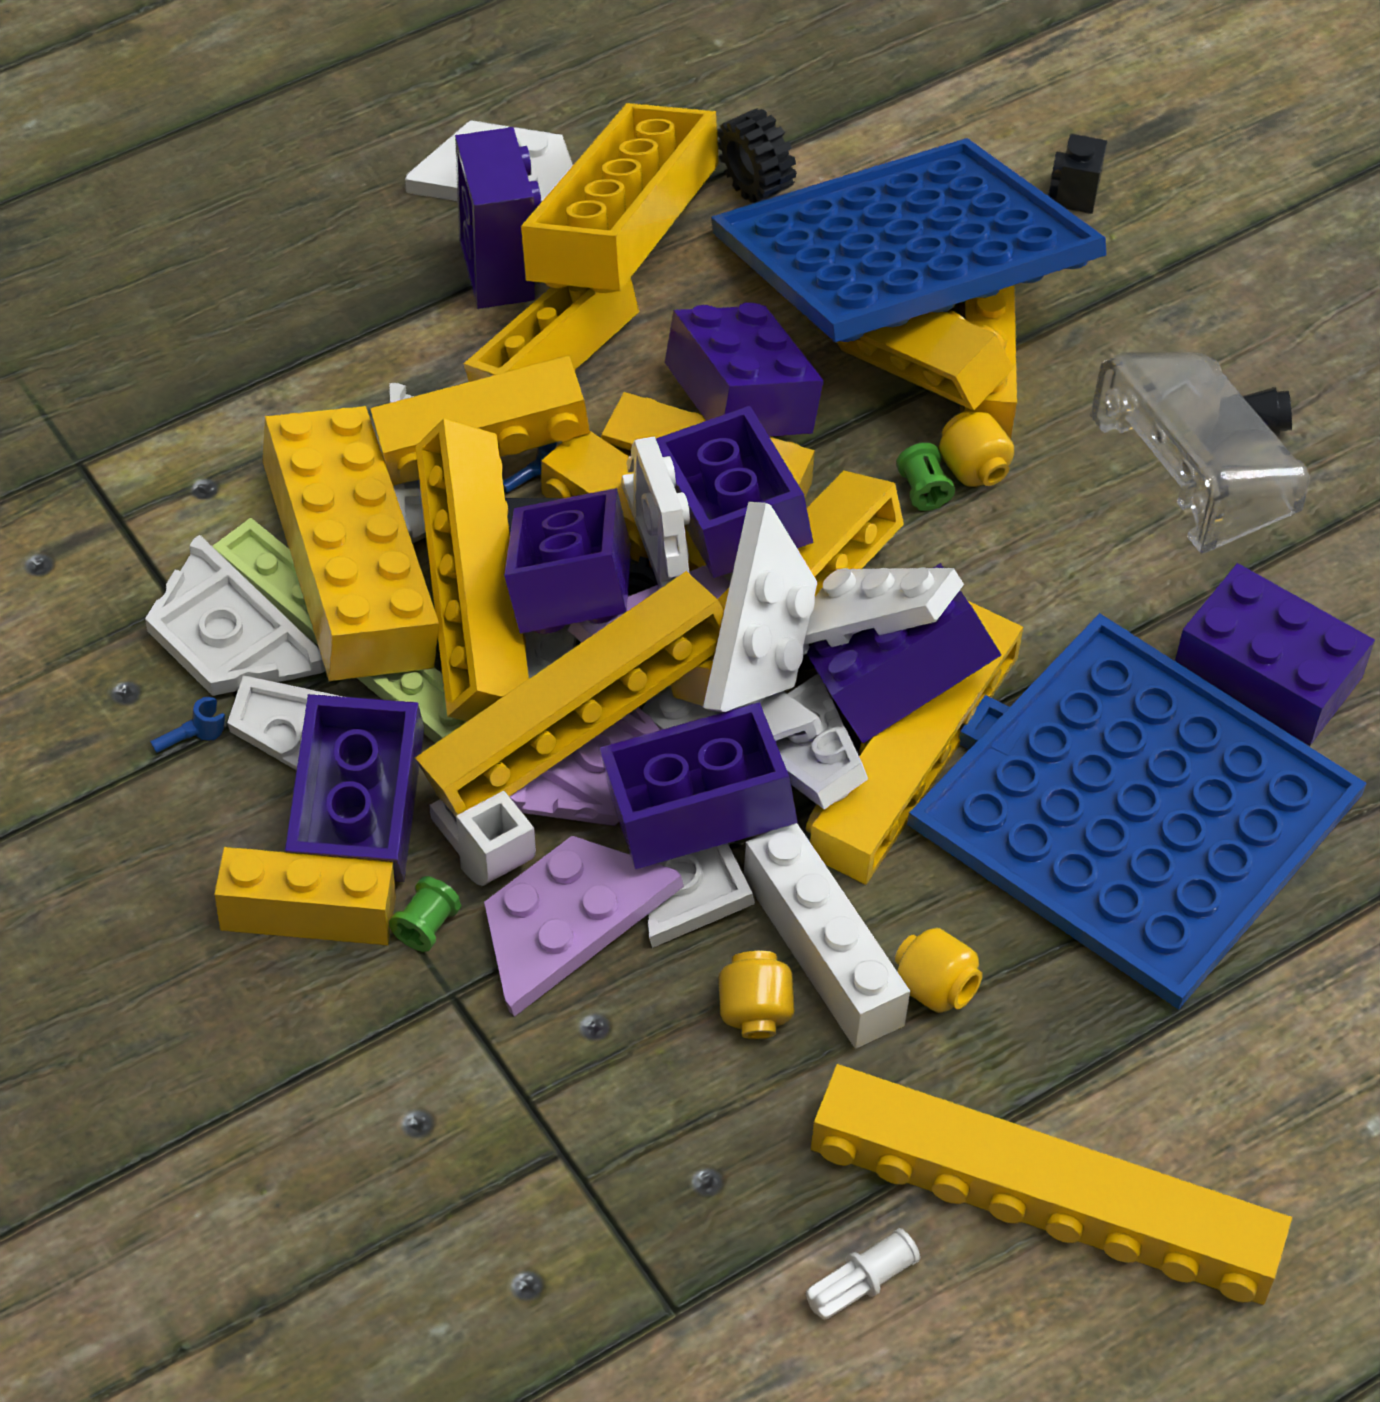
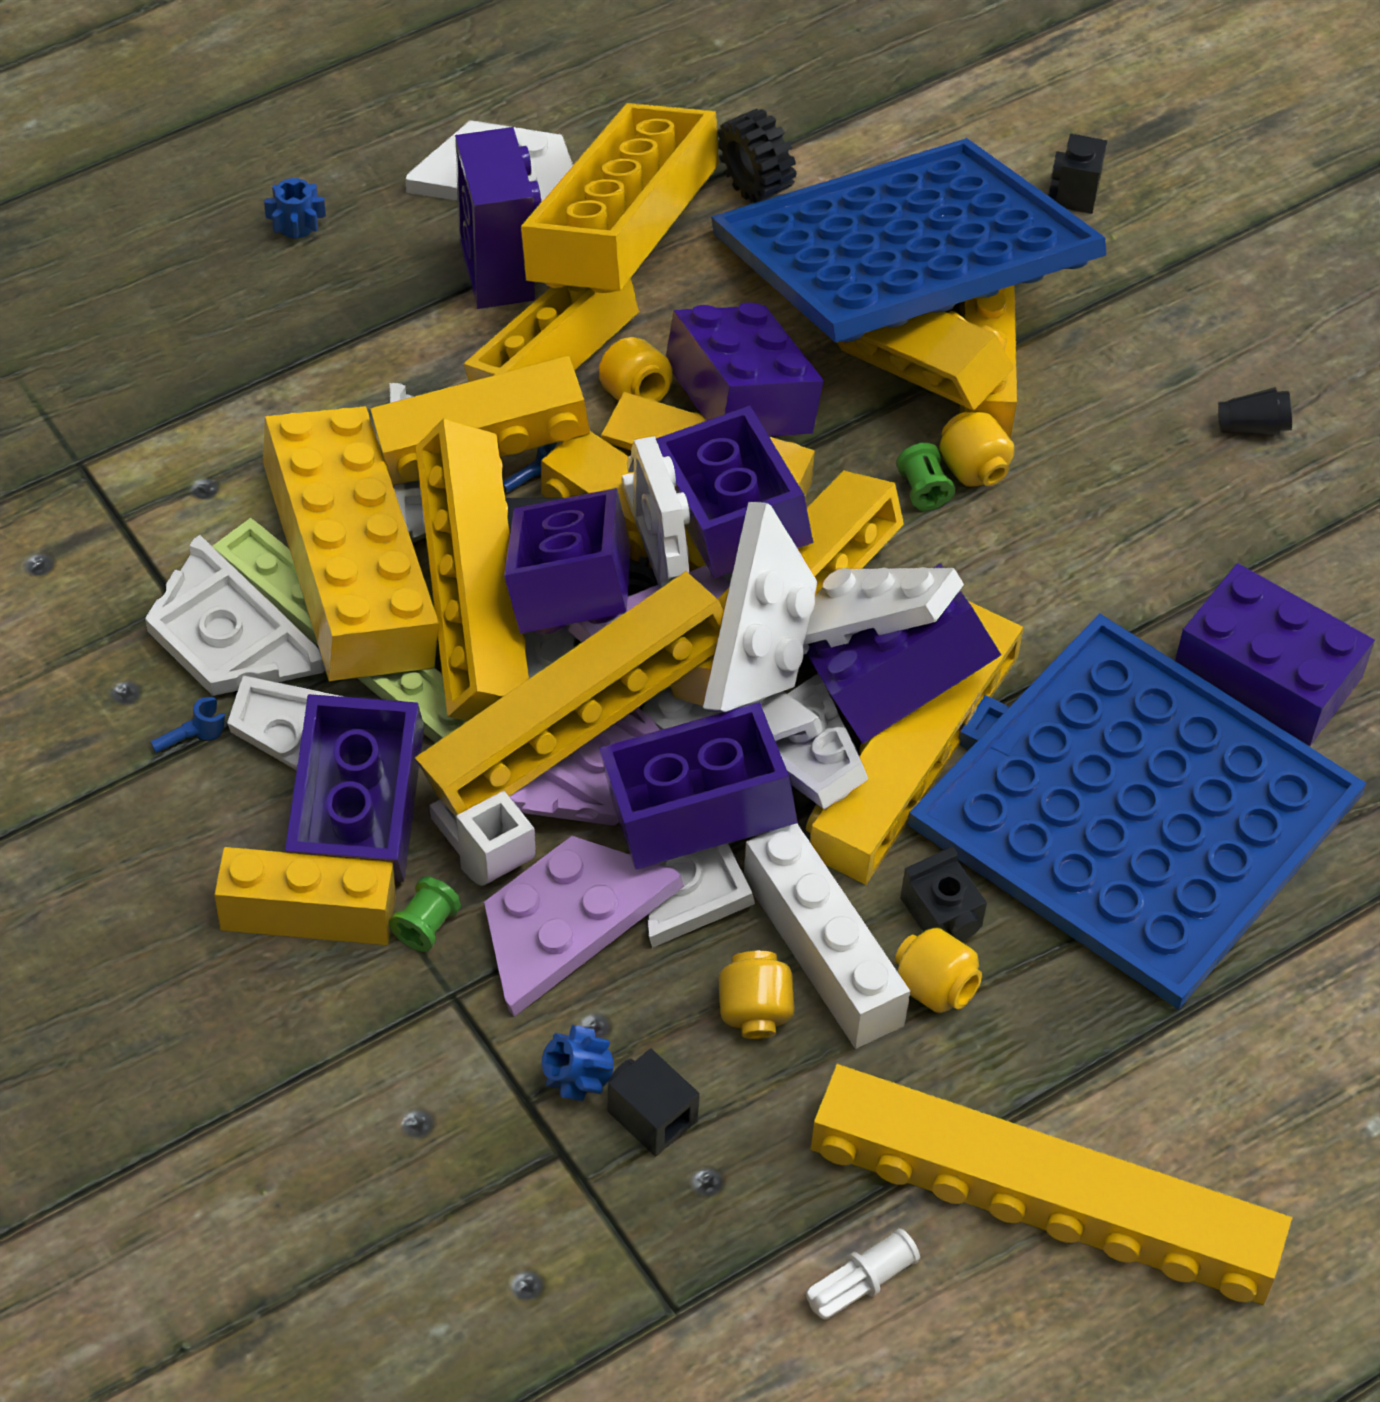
(295, 208): none -> blue gear
(577, 1063): none -> blue gear
(635, 368): none -> yellow head
(652, 1101): none -> black brick
(943, 896): none -> black brick
(1206, 438): clear windscreen -> none

